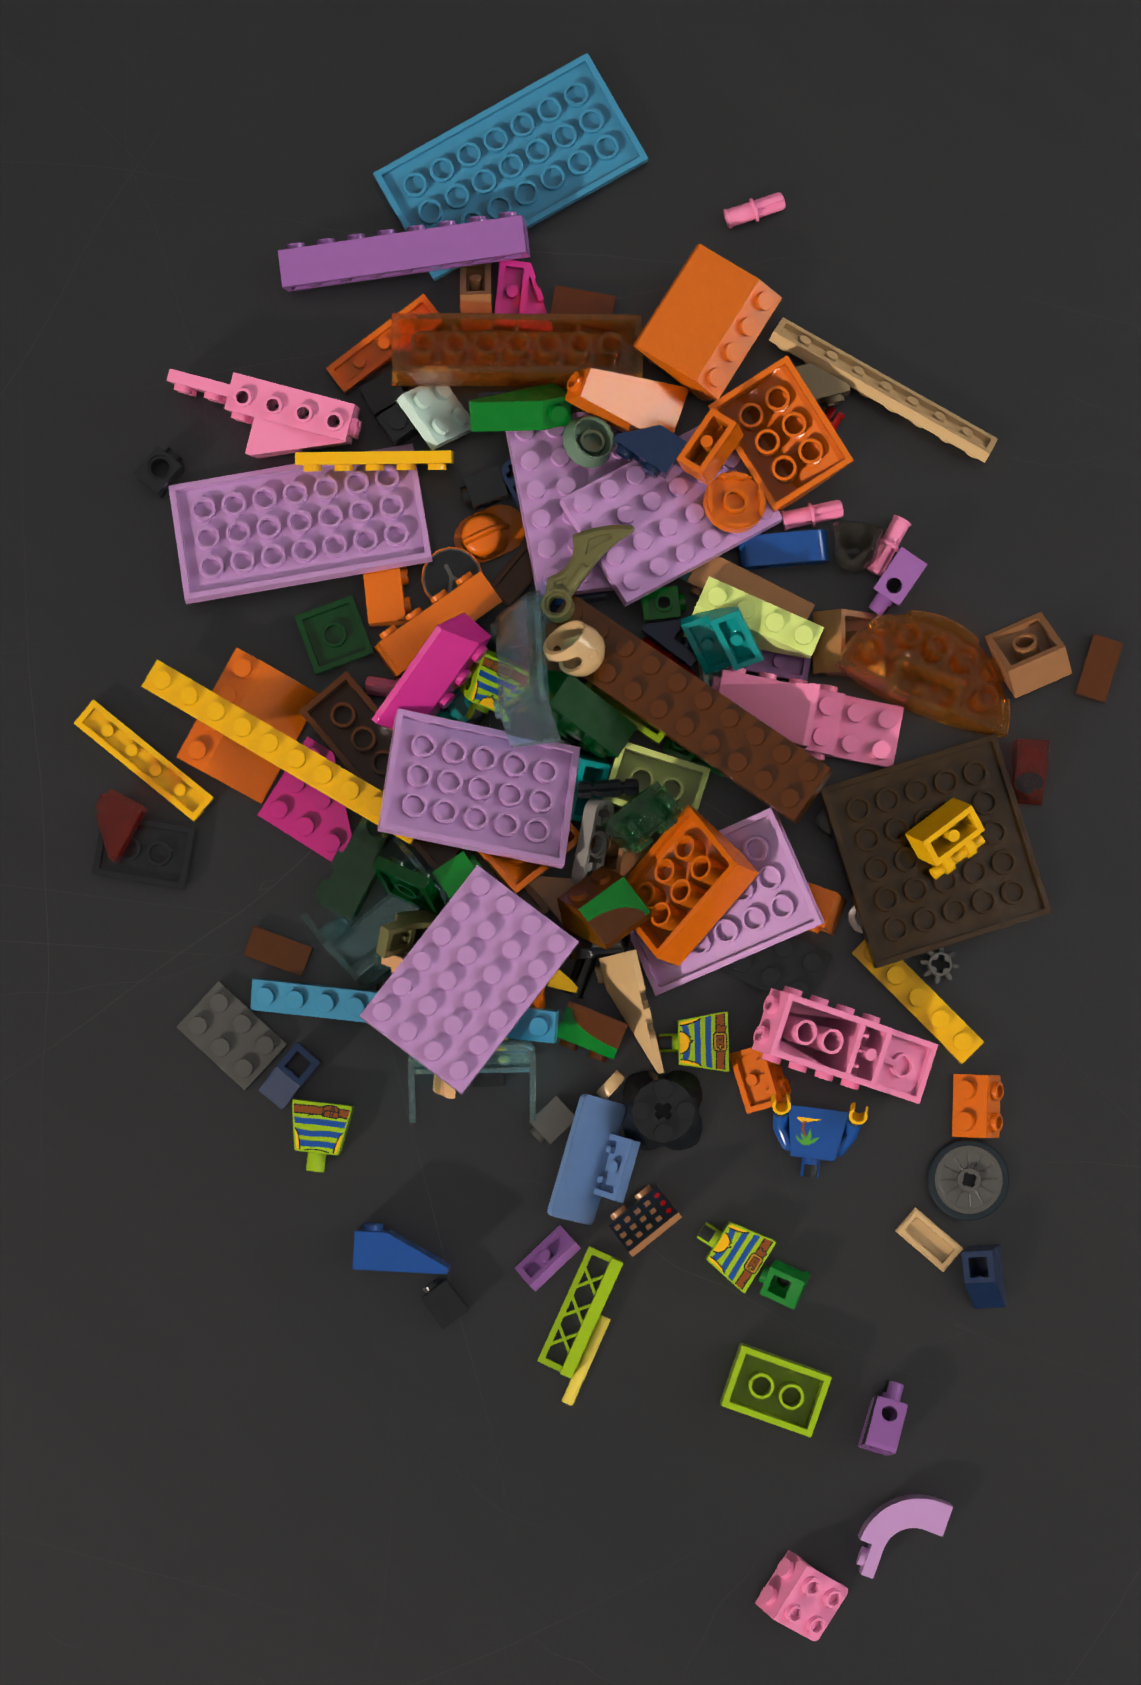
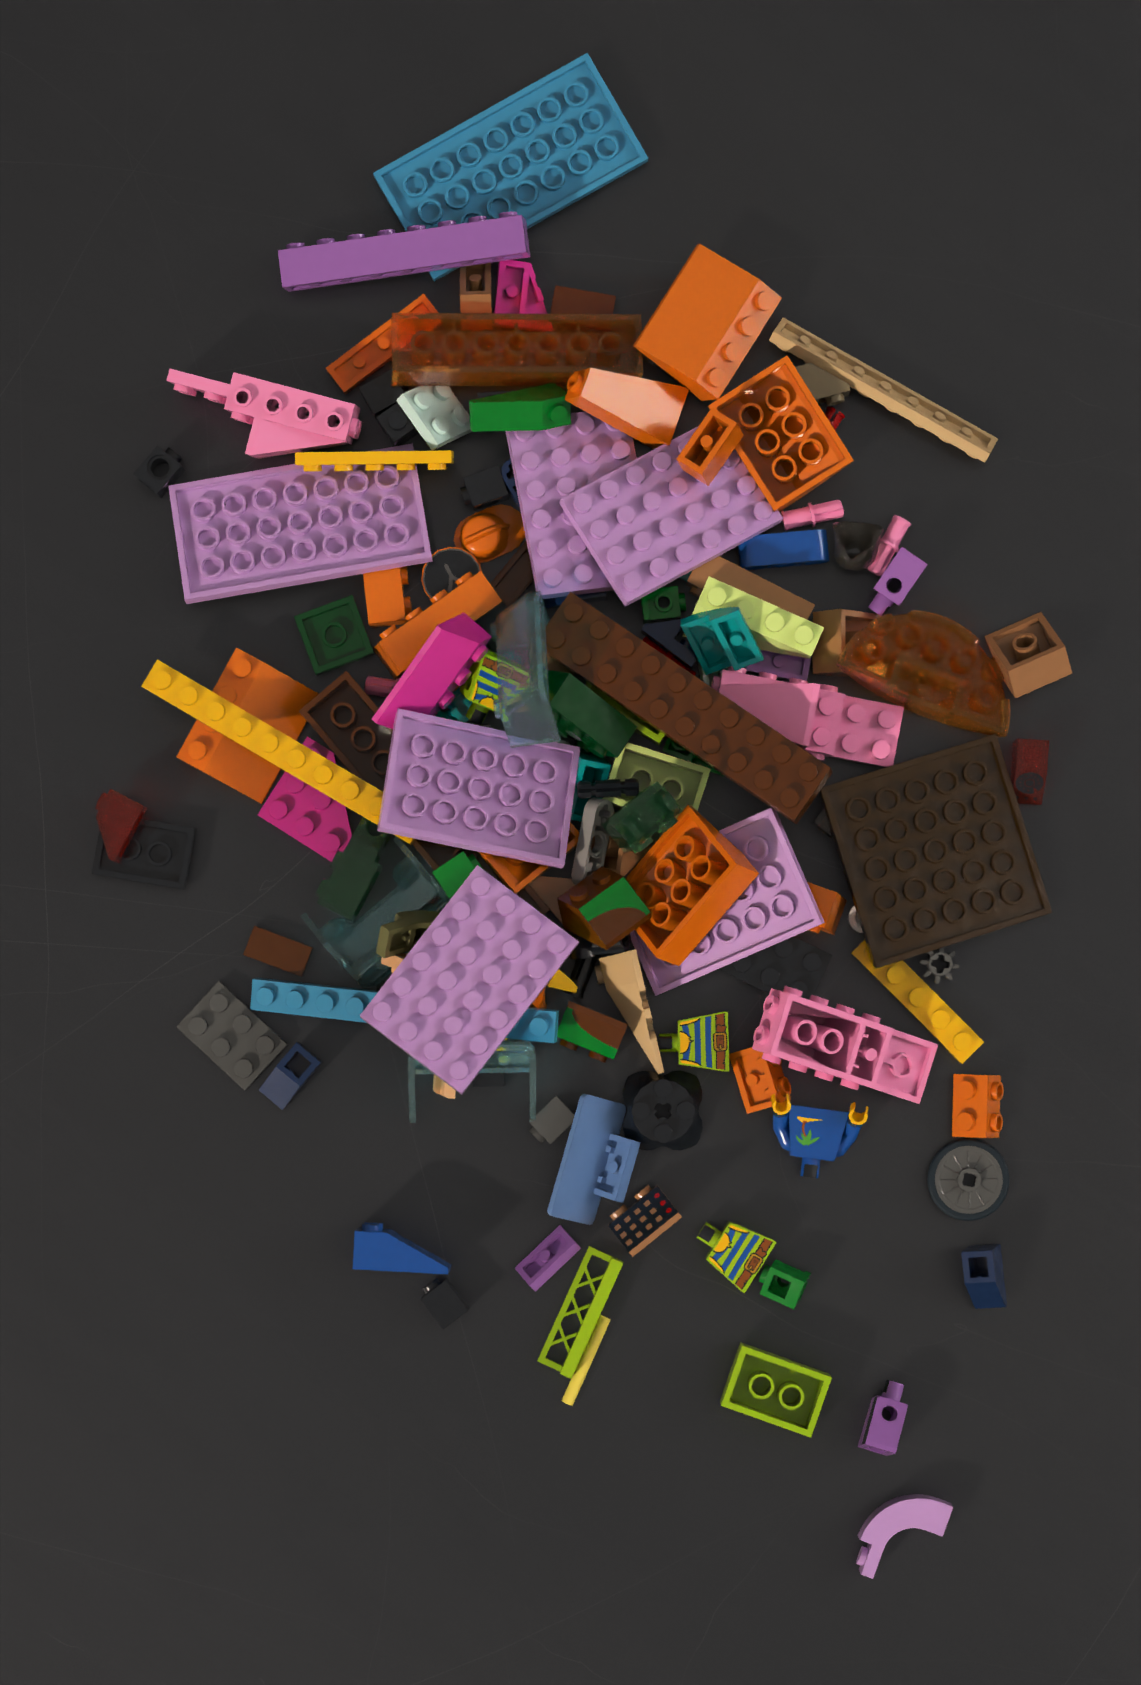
(144, 760): yellow plate -> none
(319, 1130): torso -> none
(408, 885): dark green plate -> none
(580, 648): tan helmet -> none
(587, 551): olive piece -> none
(588, 441): sand green hat -> none
(610, 1085): tan tile -> none
(652, 447): dark blue slope -> none
(734, 502): orange tile -> none
(754, 209): bright pink axle -> none
(801, 1597): bright pink bracket -> none
(929, 1239): tan tile -> none
(947, 836): yellow brick -> none
(1098, 668): reddish brown tile -> none

